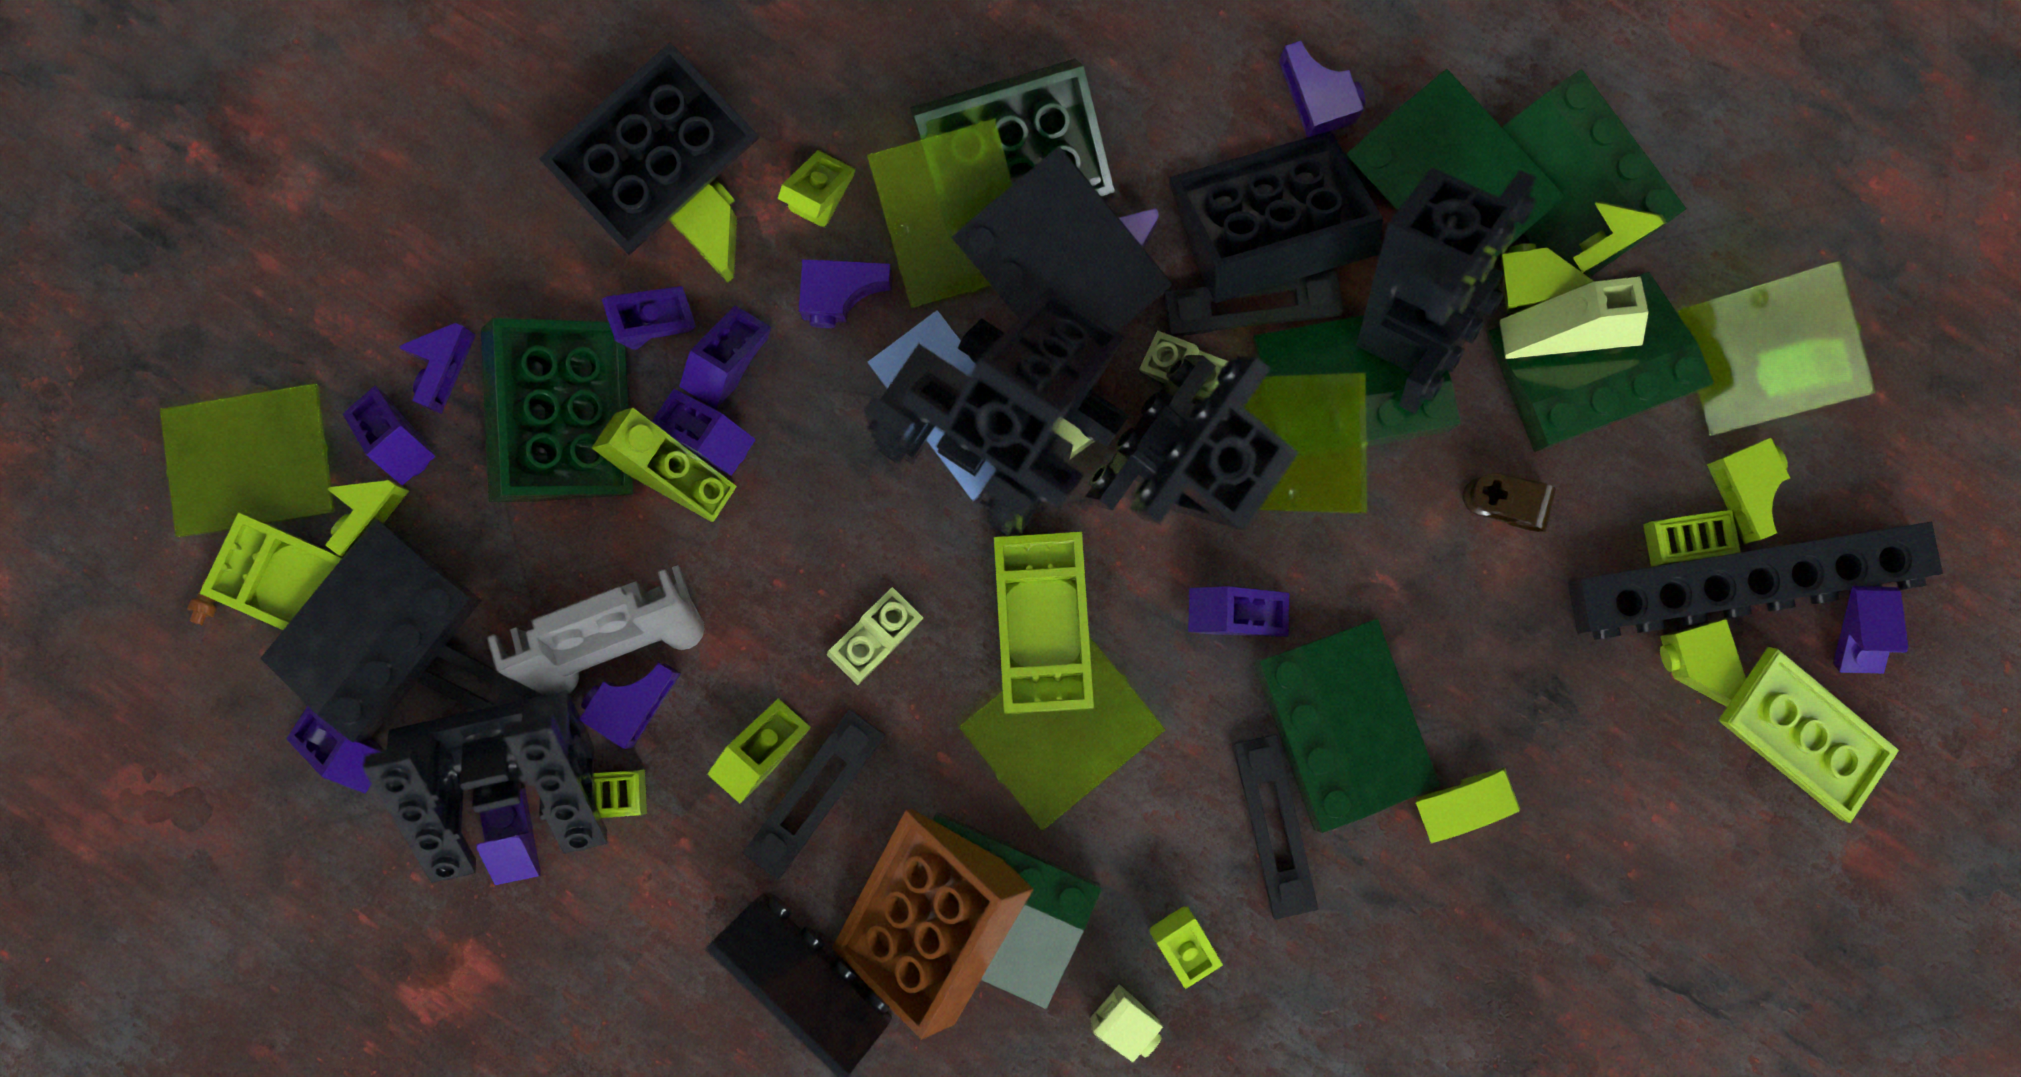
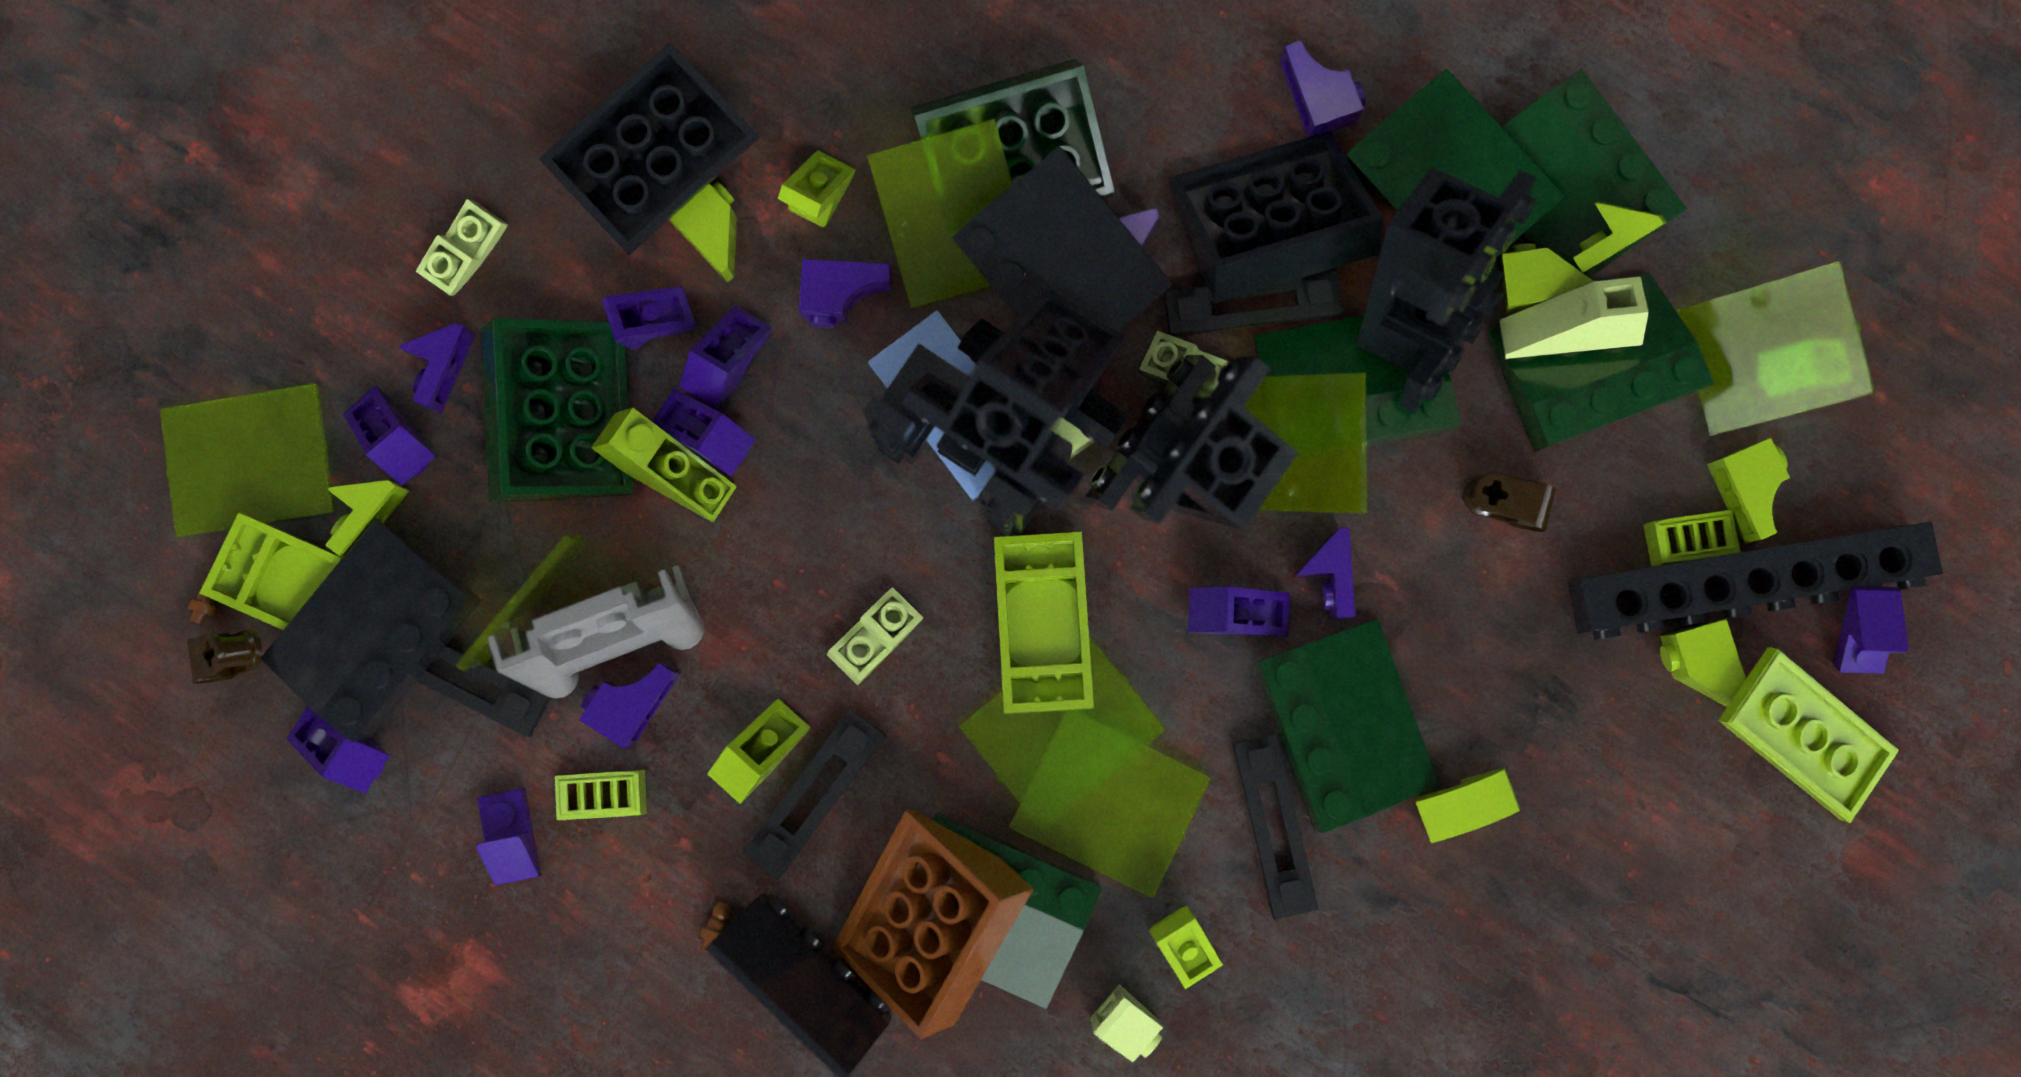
(223, 655): none -> dark brown piece
(463, 249): none -> yellowish green slope
(491, 752): black piece -> none
(524, 600): none -> clear neon green piece
(715, 925): none -> dark orange piece
(1110, 802): none -> clear neon green piece
(1335, 562): none -> dark purple slope

